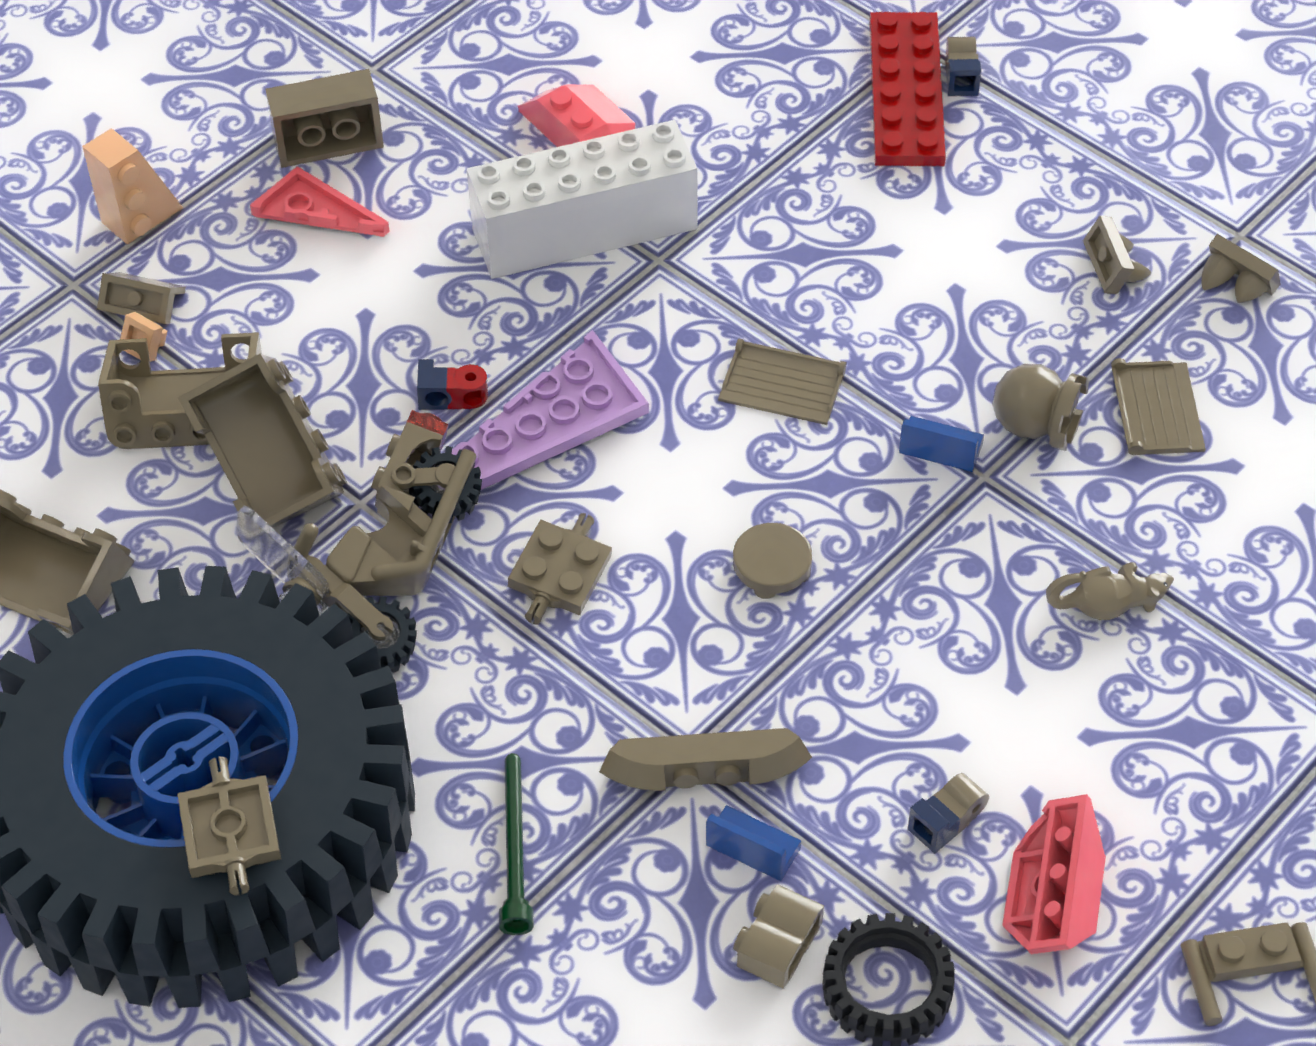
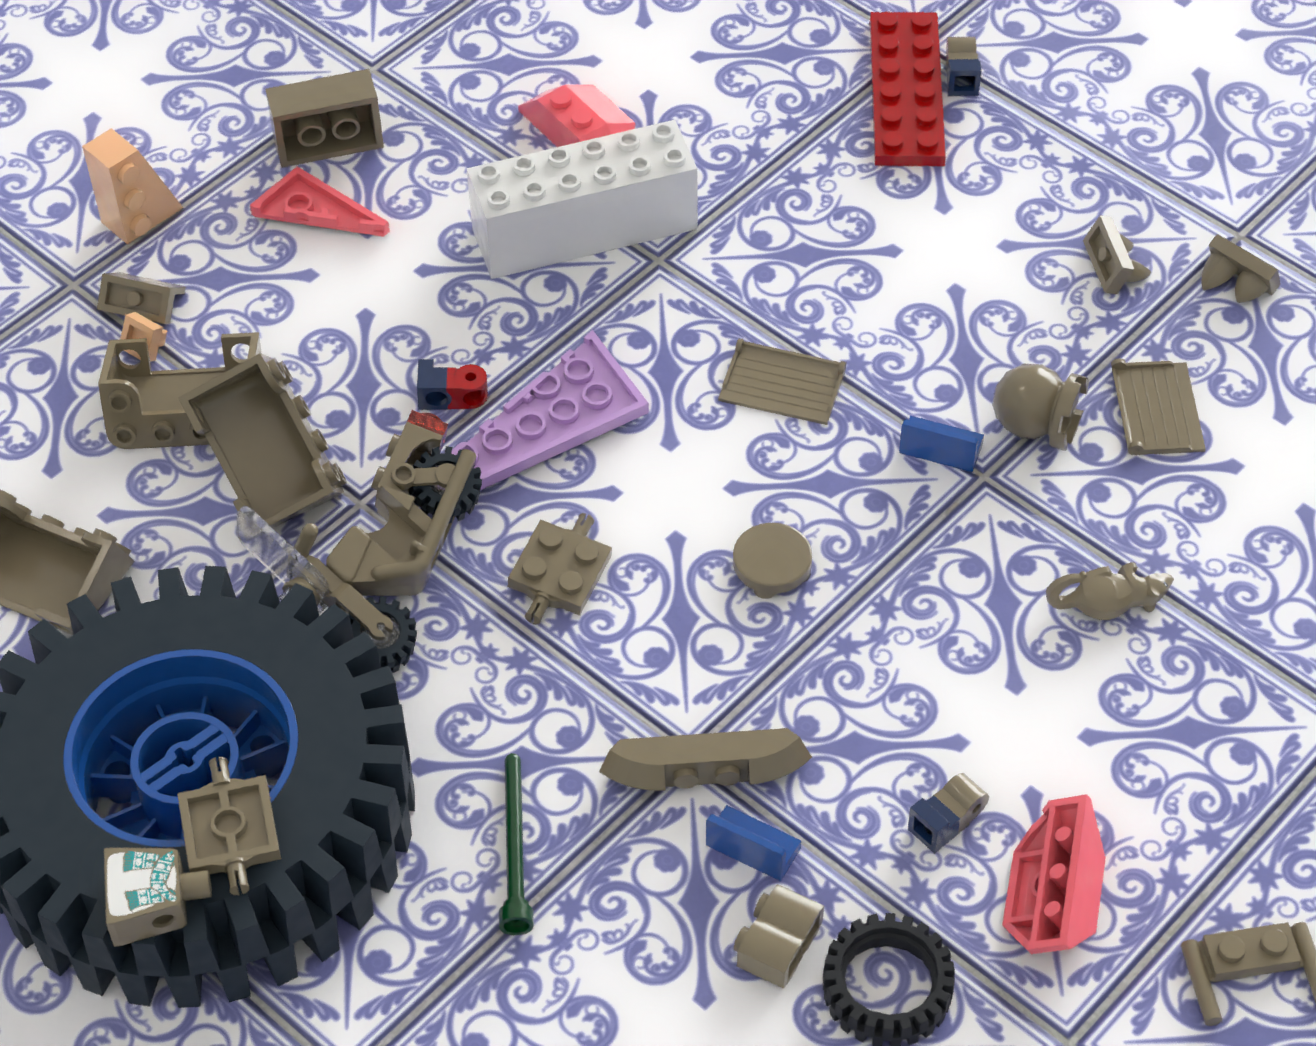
(148, 892): none -> torso

